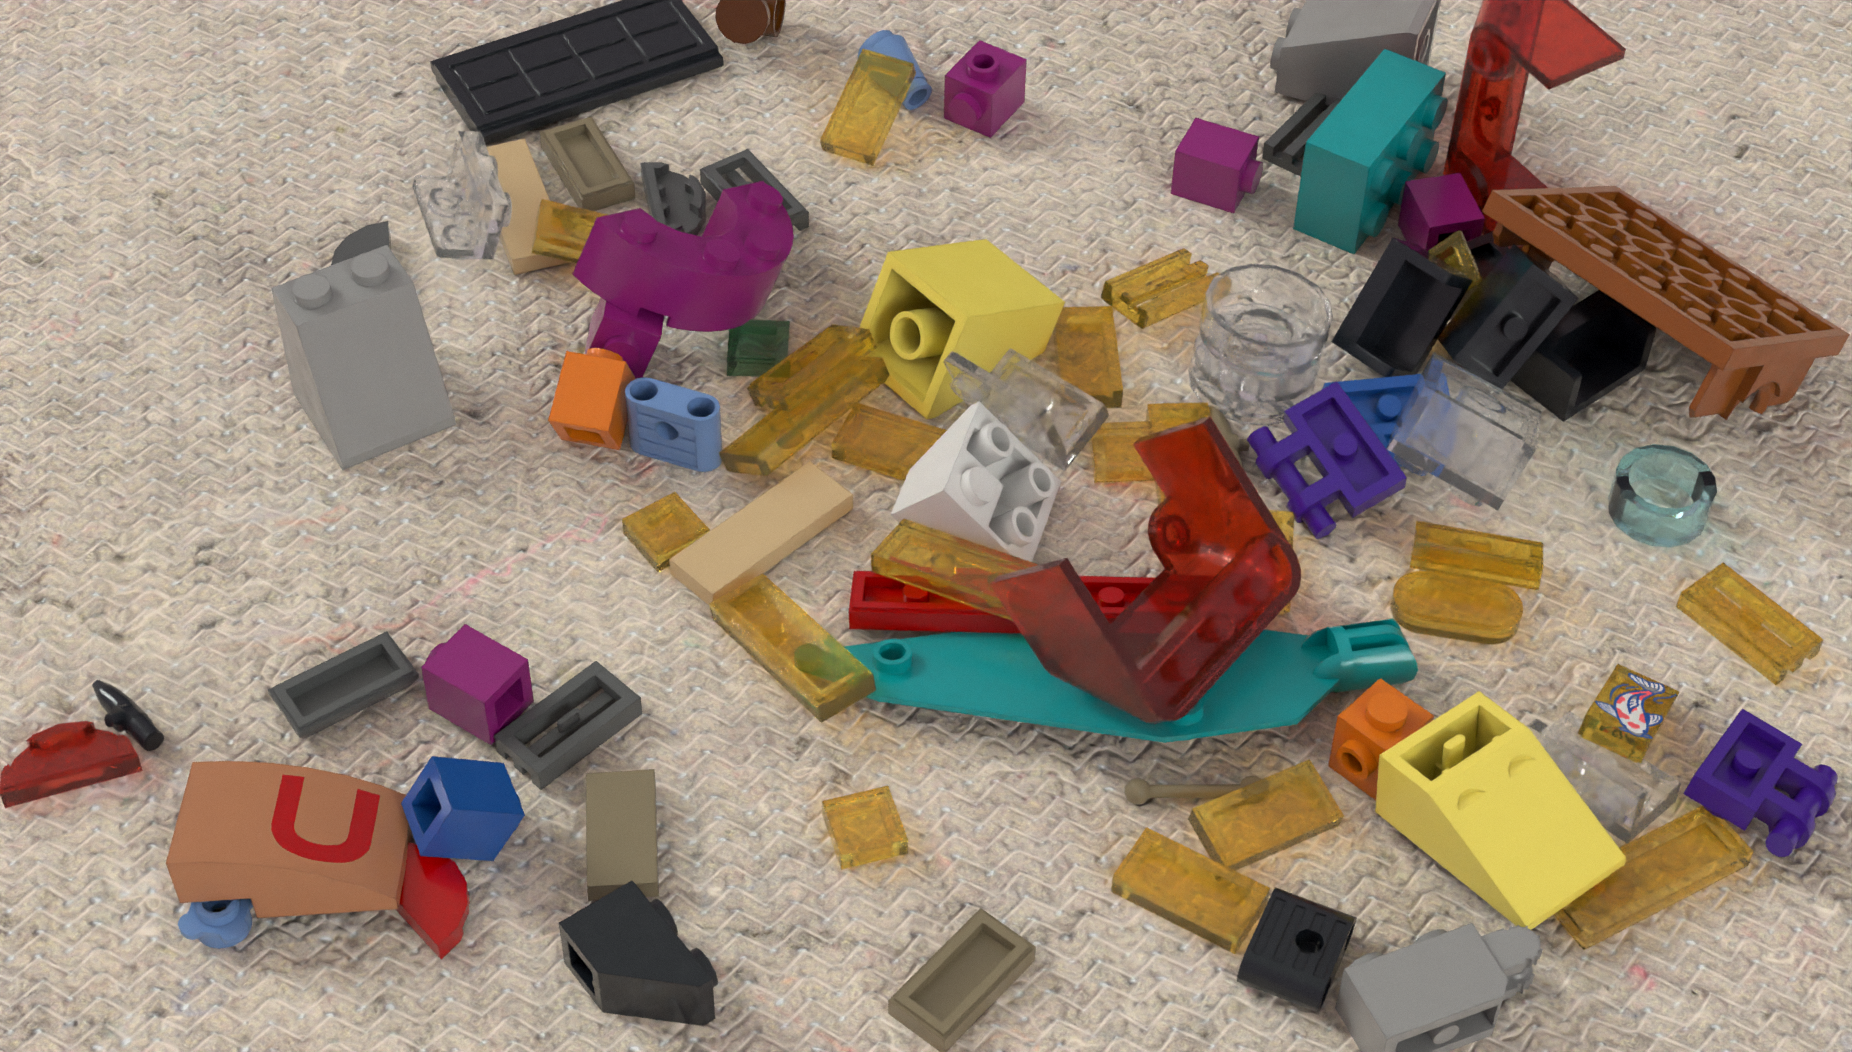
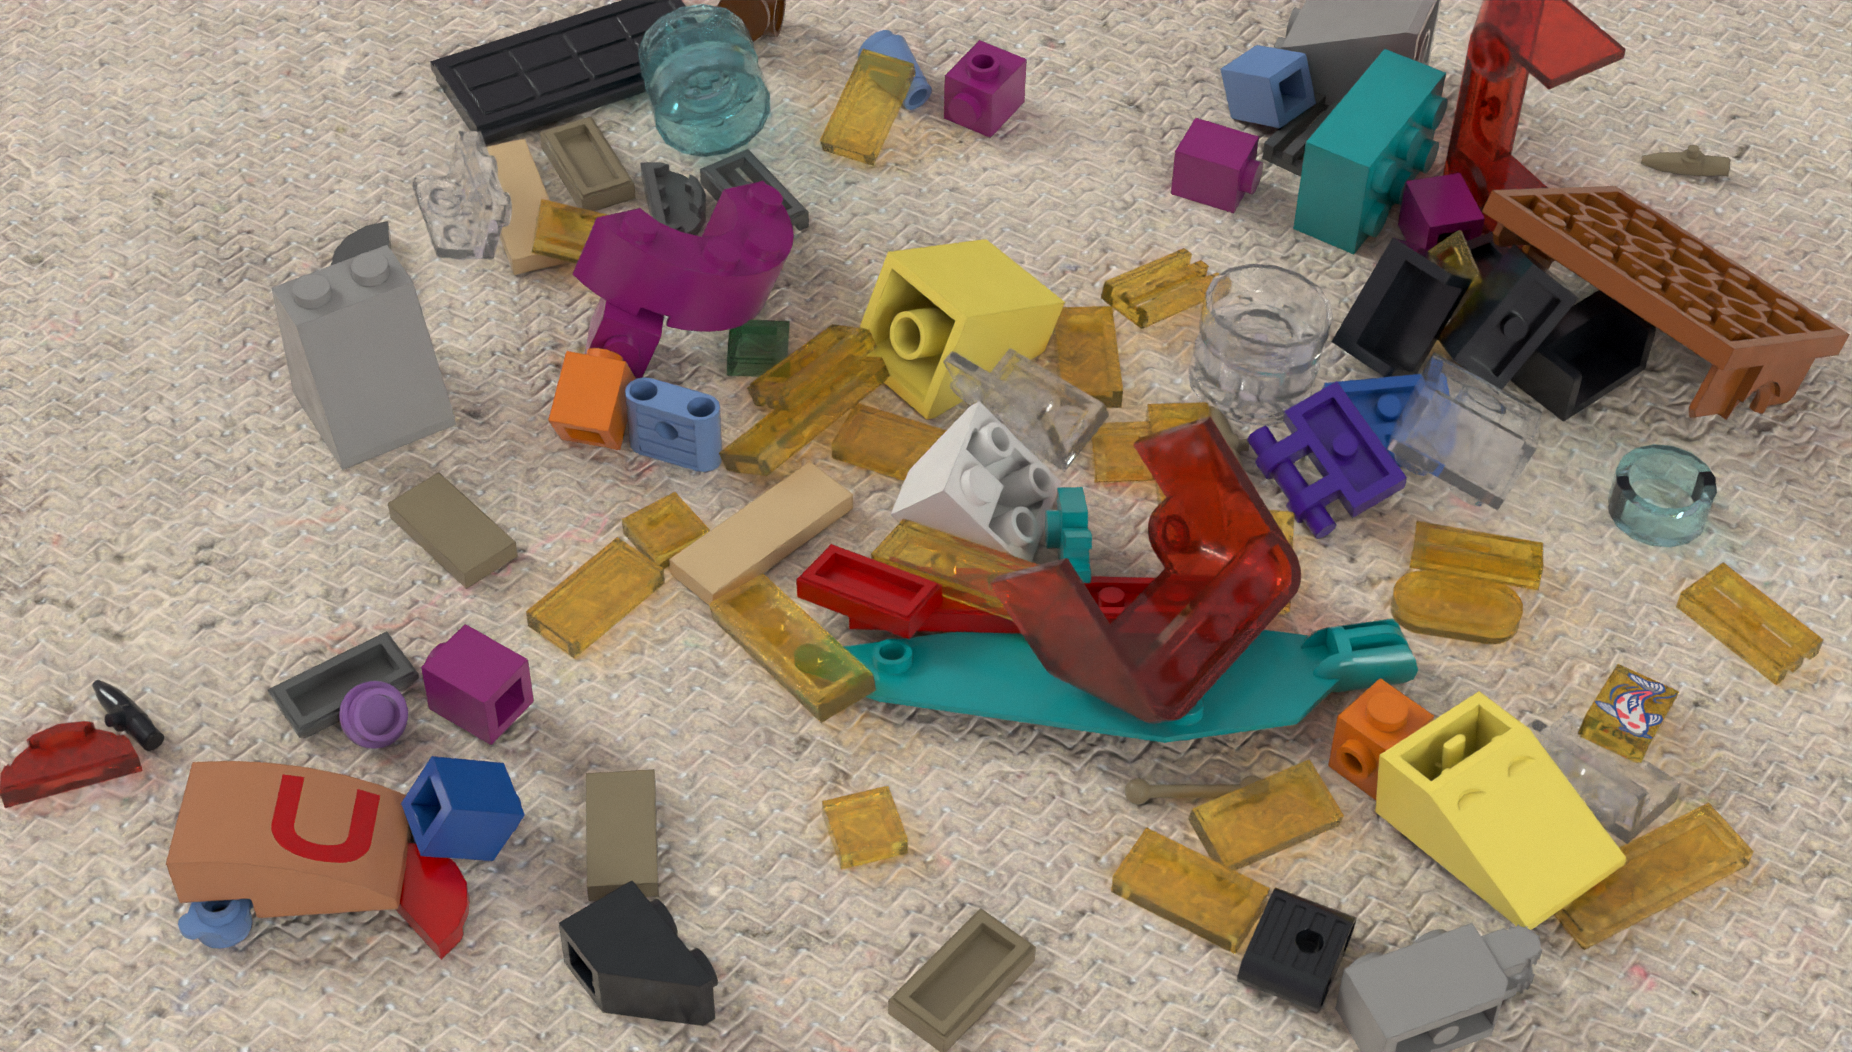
(373, 714): none -> medium lavender plate
(452, 530): none -> dark tan tile
(576, 731): dark grey tile -> none
(595, 597): none -> clear yellow tile
(703, 80): none -> clear light blue wheel
(869, 591): none -> red tile
(1068, 530): none -> teal plate
(1268, 86): none -> medium blue brick
(1688, 162): none -> dark tan helmet
(1741, 778): dark purple plate -> none

